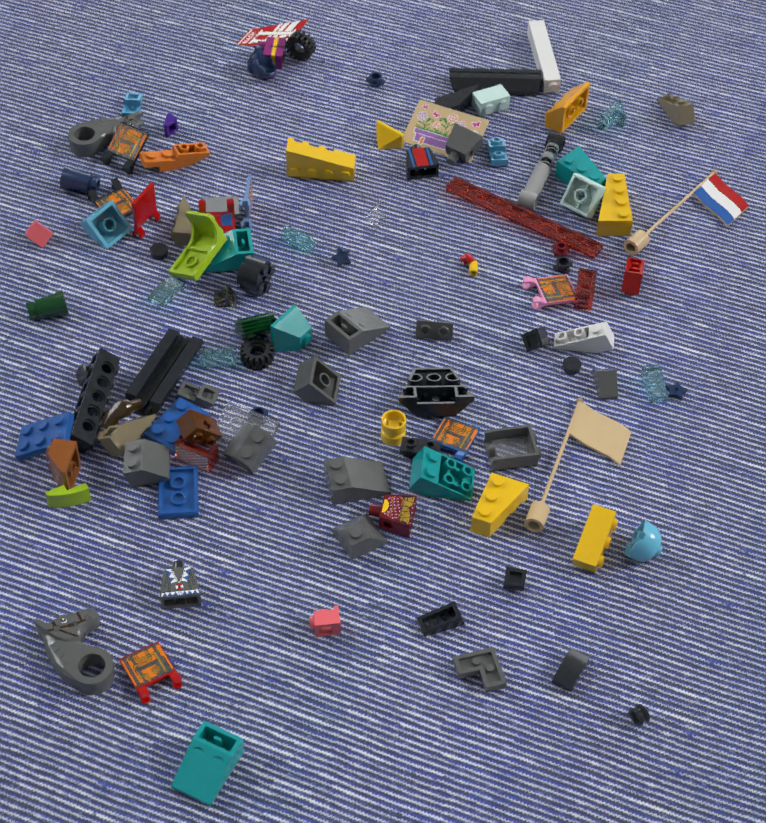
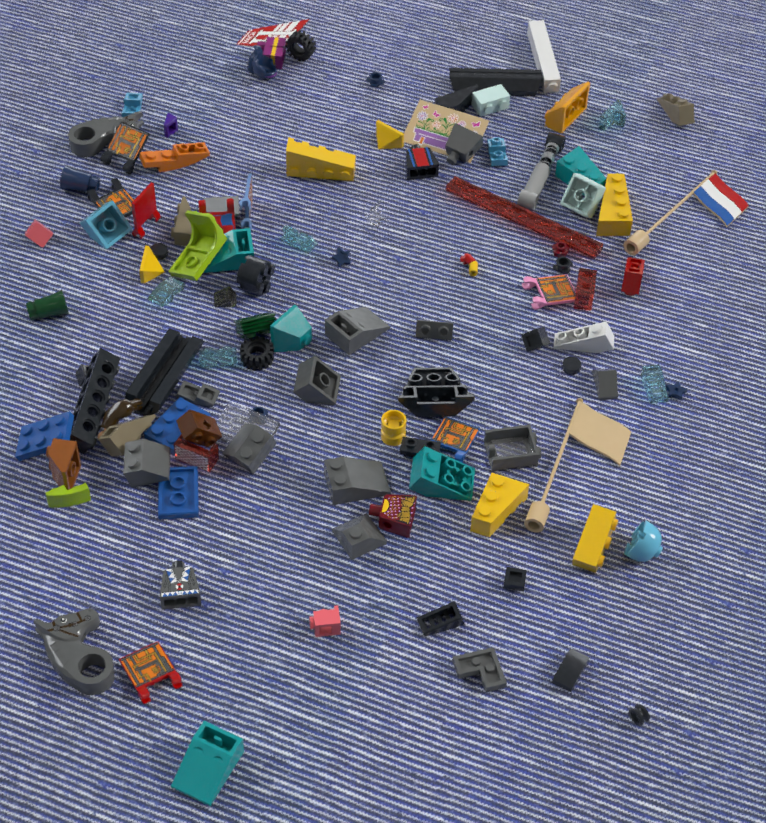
(149, 266): none -> yellow slope

